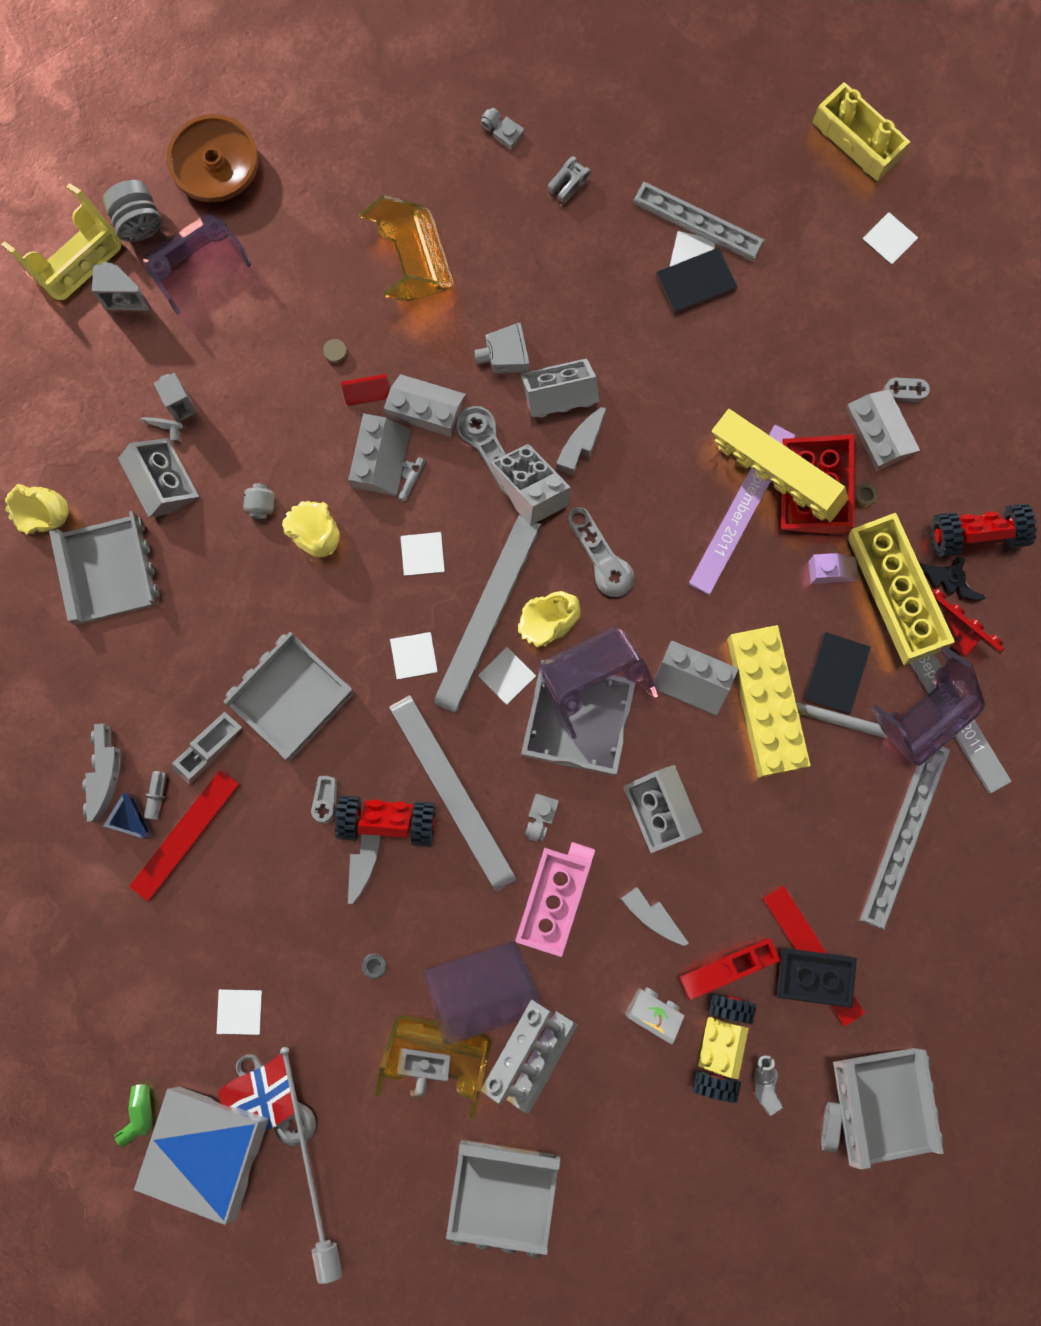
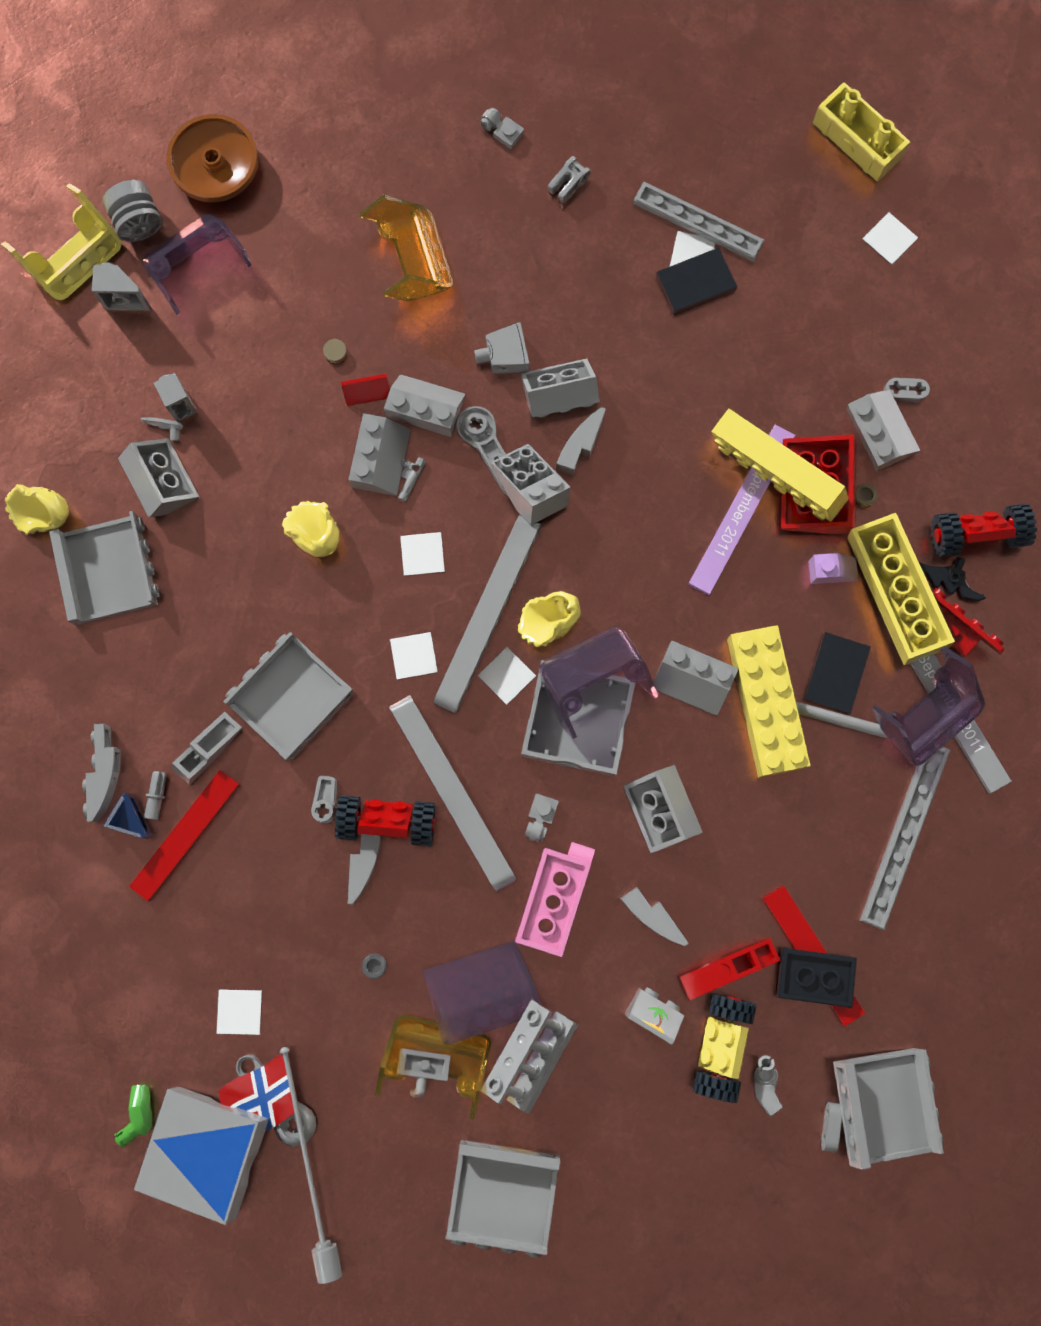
(258, 501): light grey head -> none
(603, 558): light grey beam -> none

